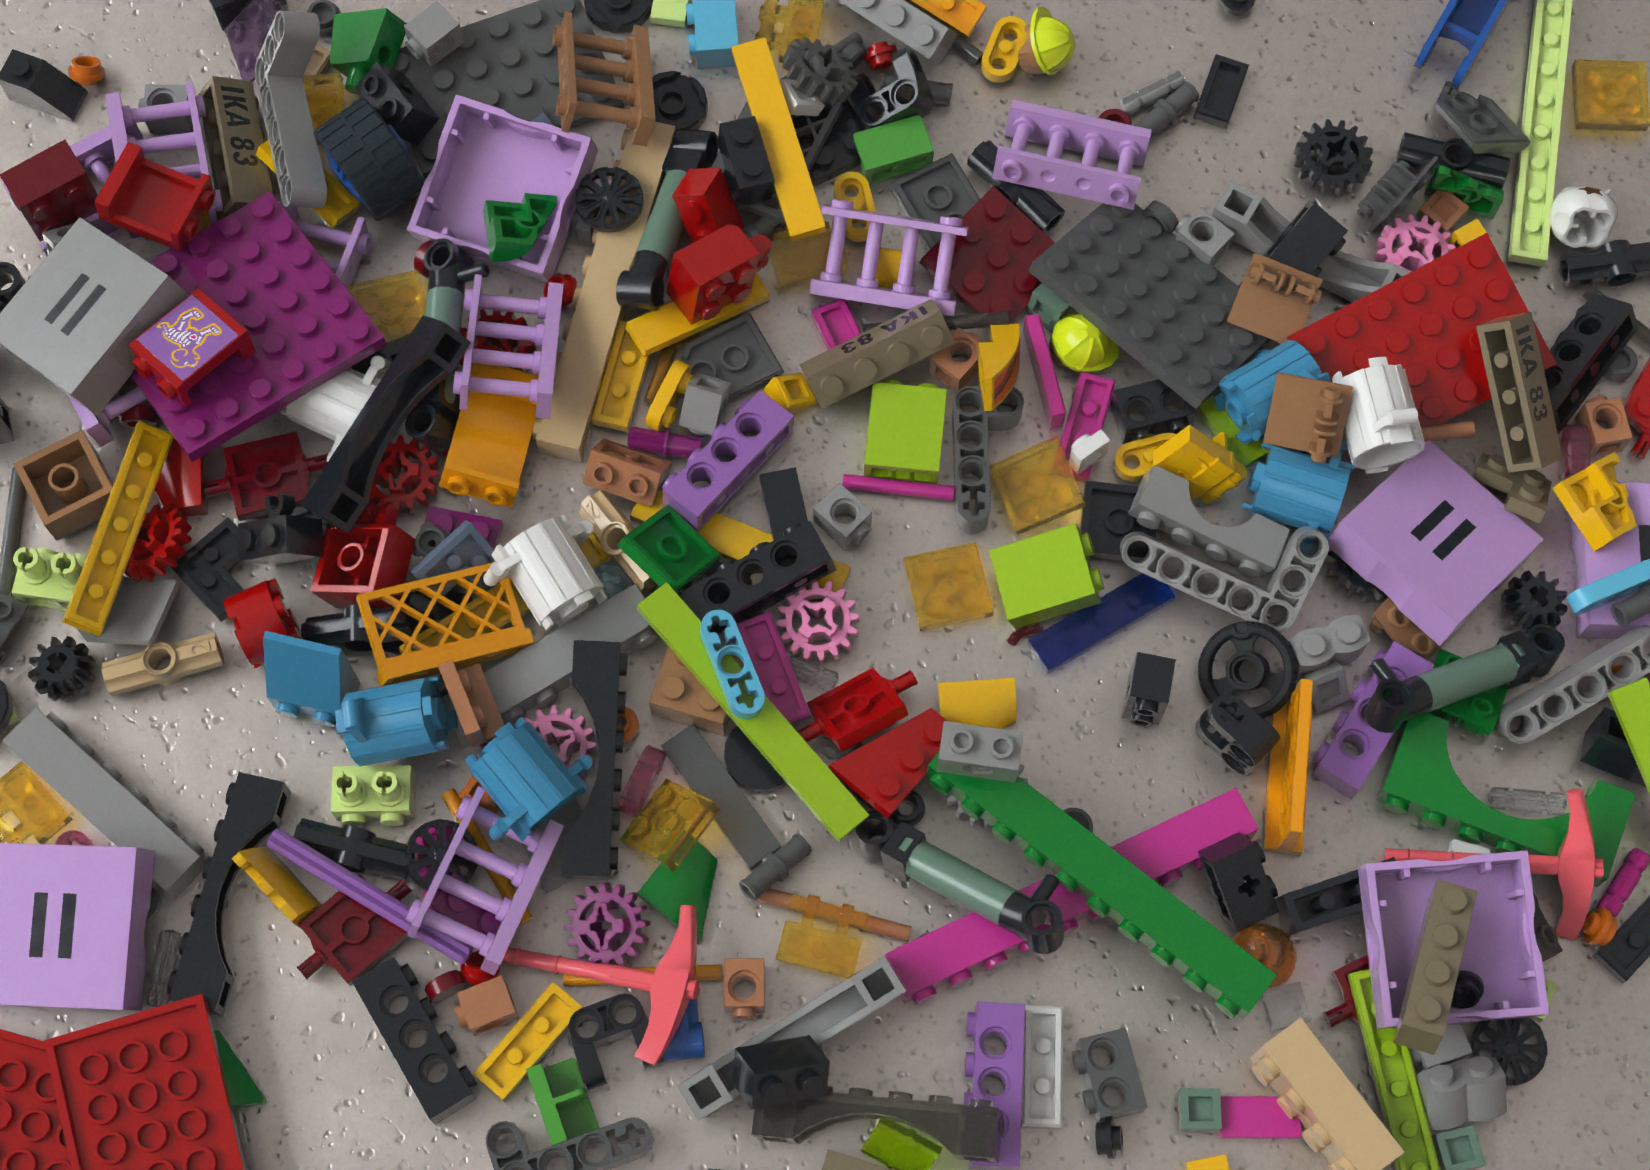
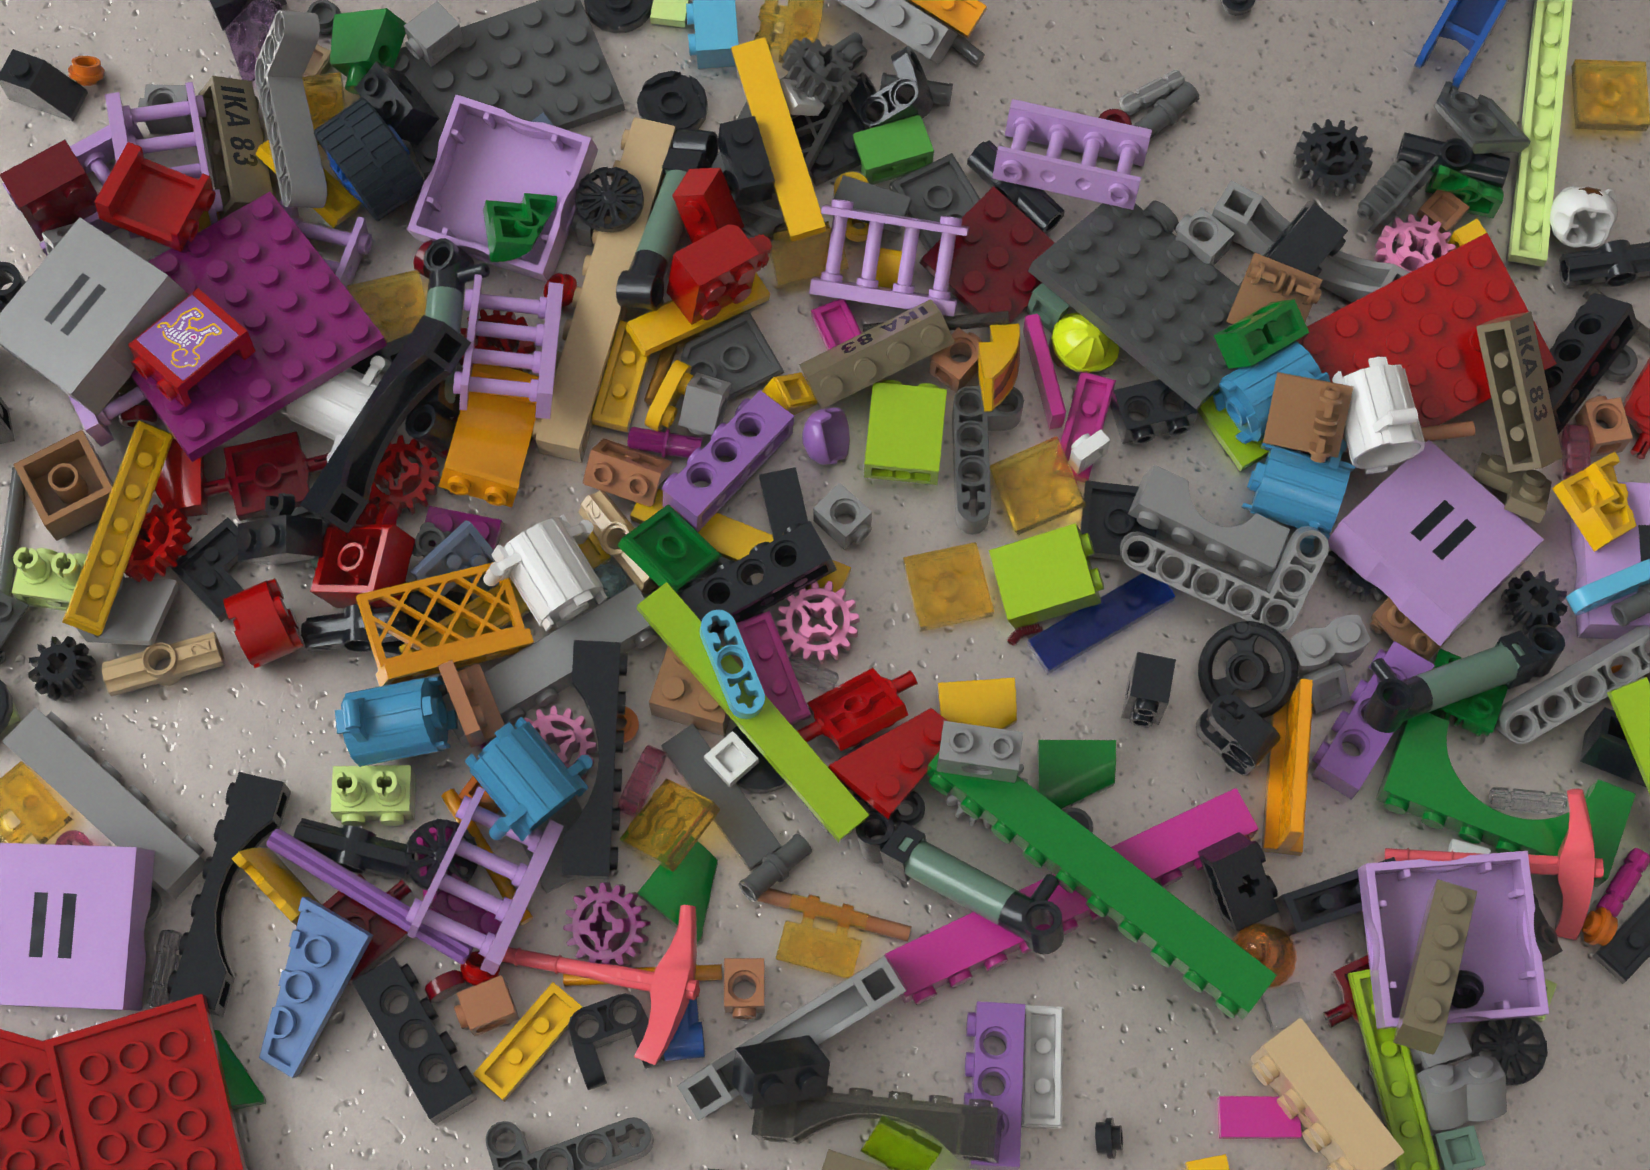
(306, 677): dark azure slope -> none
(316, 974): none -> medium blue wing
(562, 1100): bright green panel -> none
(635, 71): medium nougat fence -> none
(731, 759): none -> white plate
(826, 436): none -> medium lavender hair
(873, 199): none -> dark grey tile
(879, 55): red plate -> none
(898, 487): dark pink bar -> none
(1002, 51): yellow plate -> none
(1047, 46): neon yellow piece -> none
(1075, 769): none -> green slope
(1120, 1074): dark grey brick -> none
(1141, 452): yellow plate -> none
(1199, 1109): sand green plate -> none
(1202, 462): yellow piece -> none
(1221, 91): black tile -> none
(1261, 334): none -> green brick

